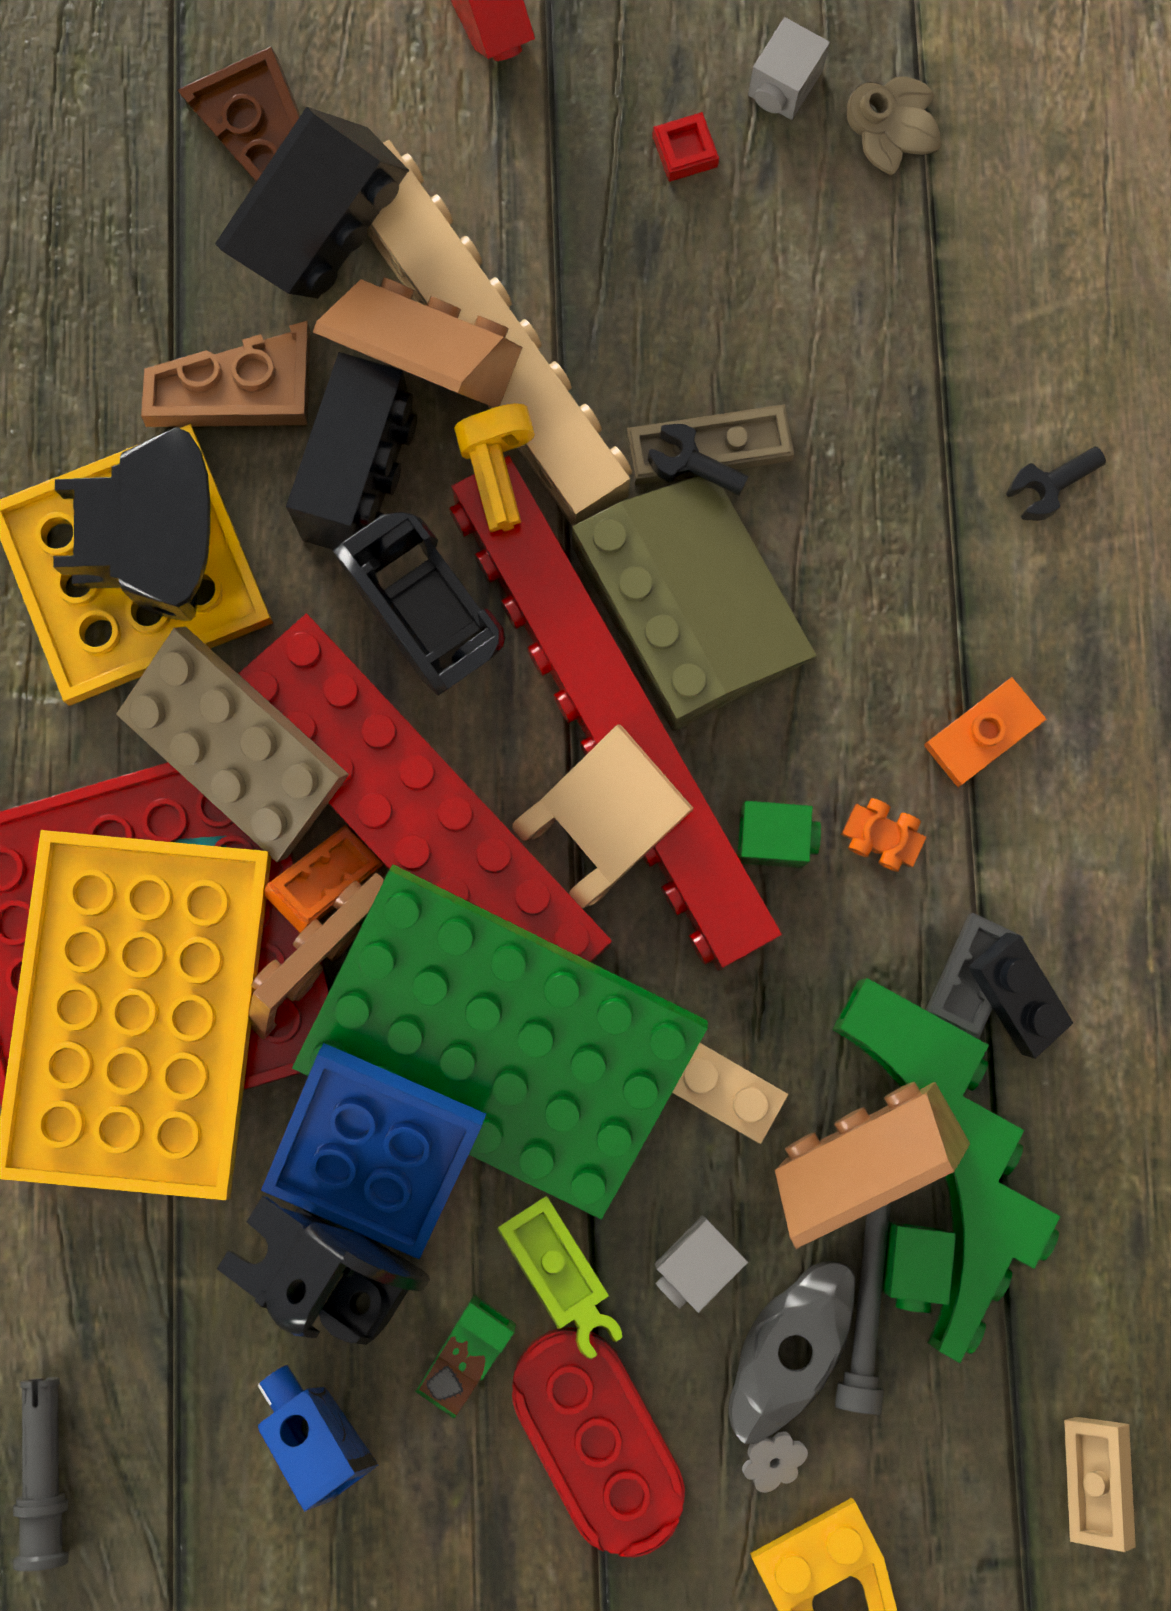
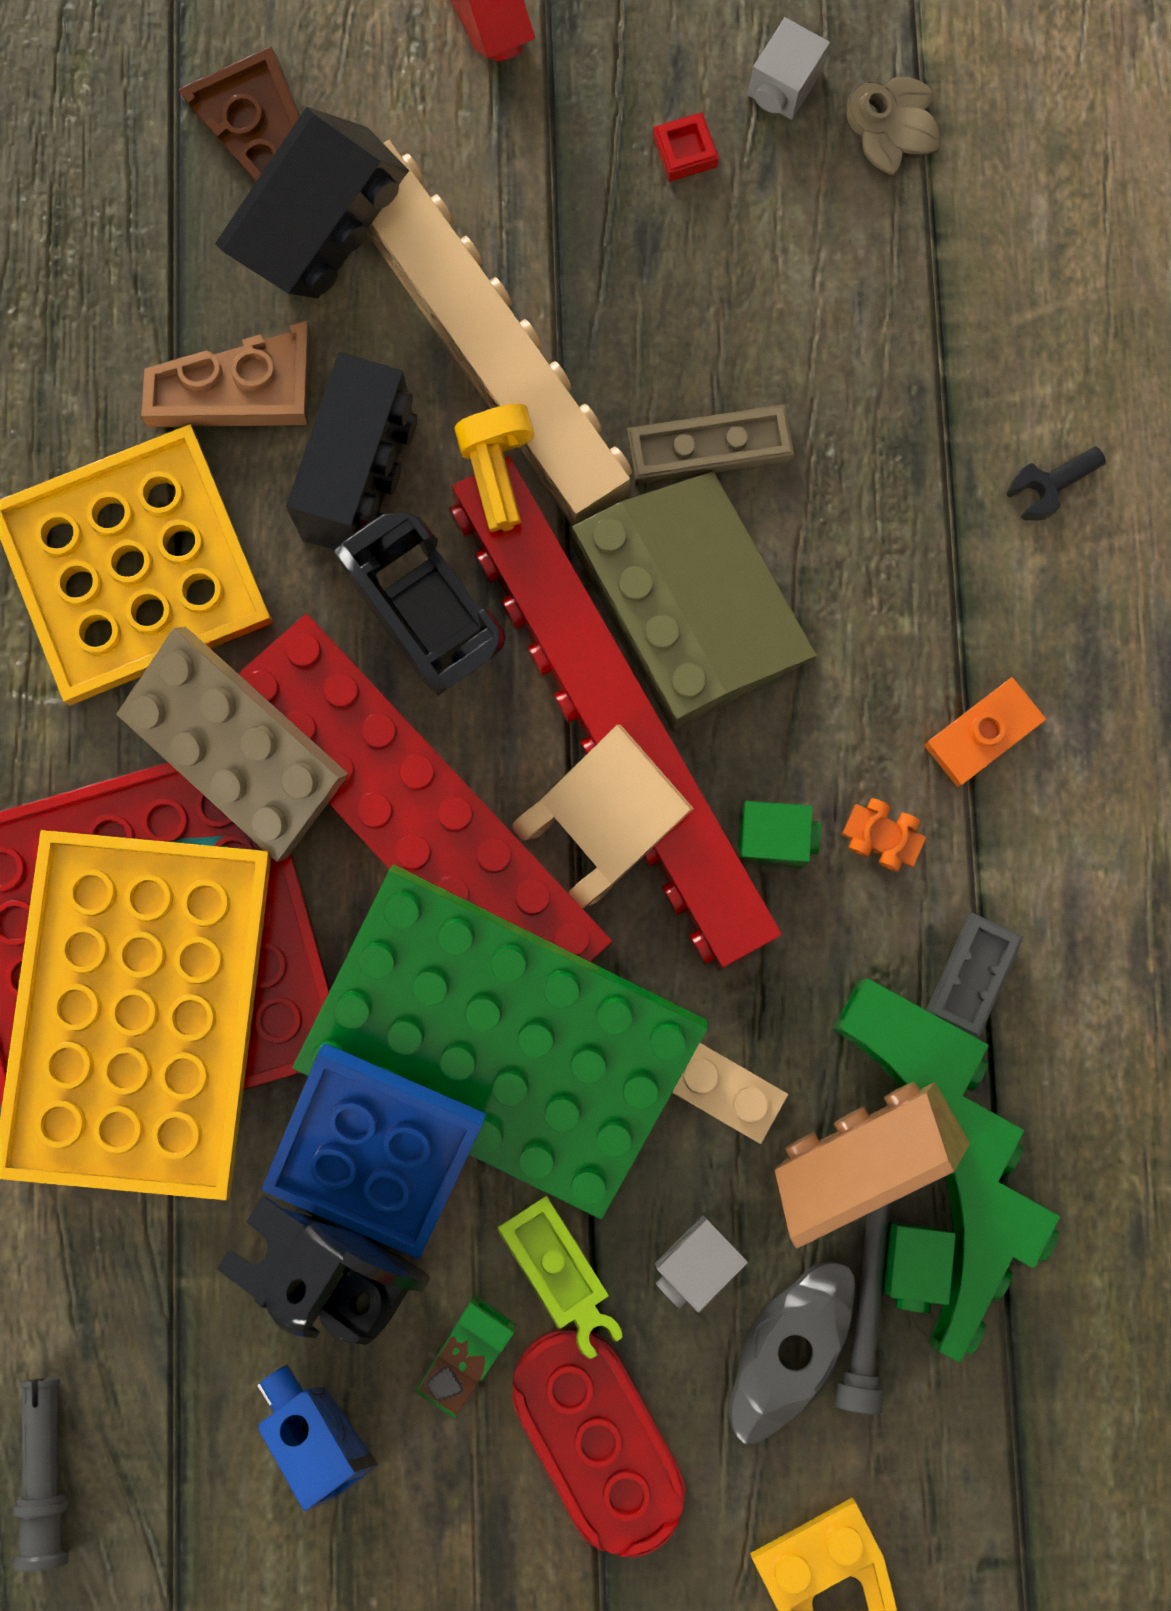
(144, 526): black piece -> none
(313, 944): medium nougat wing -> none
(317, 879): orange plate -> none
(424, 339): medium nougat slope -> none
(692, 461): black bar -> none
(774, 1461): light grey plant -> none
(1020, 995): black plate -> none
(1099, 1483): tan plate -> none

